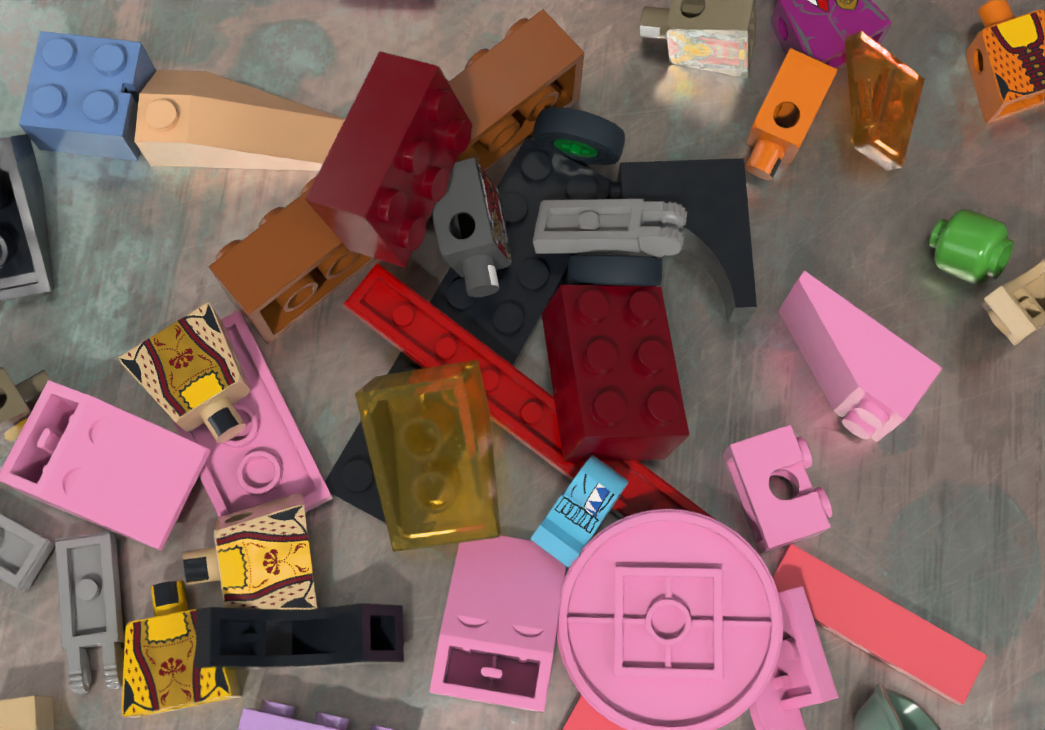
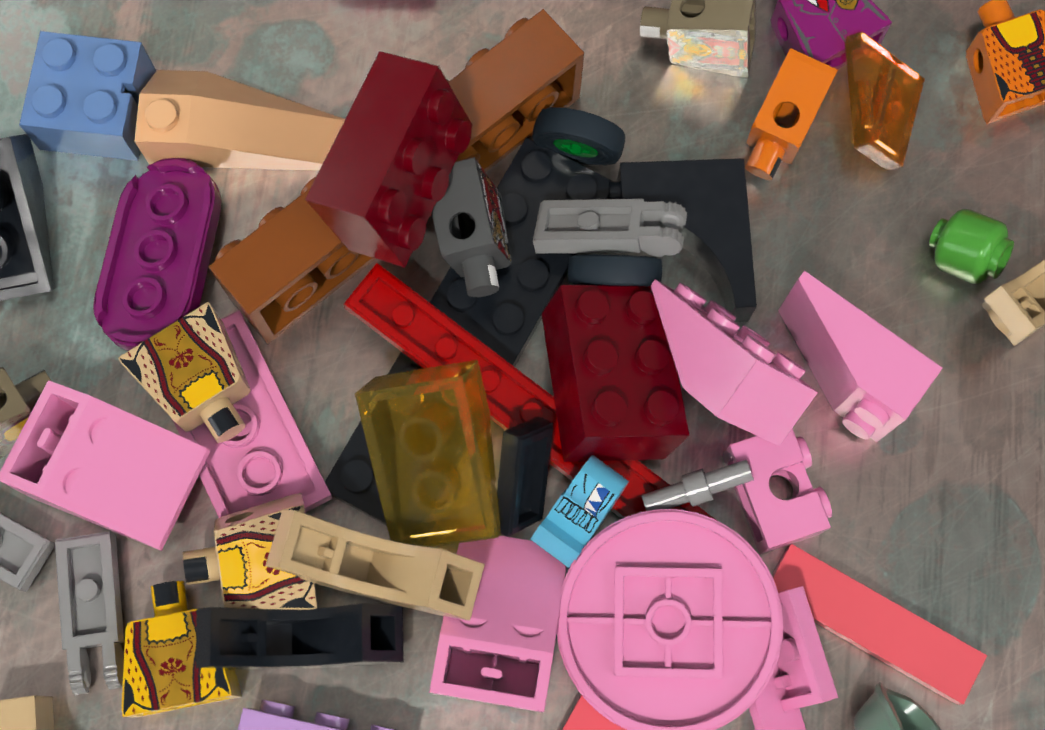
(157, 251): none -> magenta tile
(375, 567): none -> tan arch
(523, 474): none -> black tile
(698, 487): none -> light grey bar
(731, 368): none -> bright pink slope

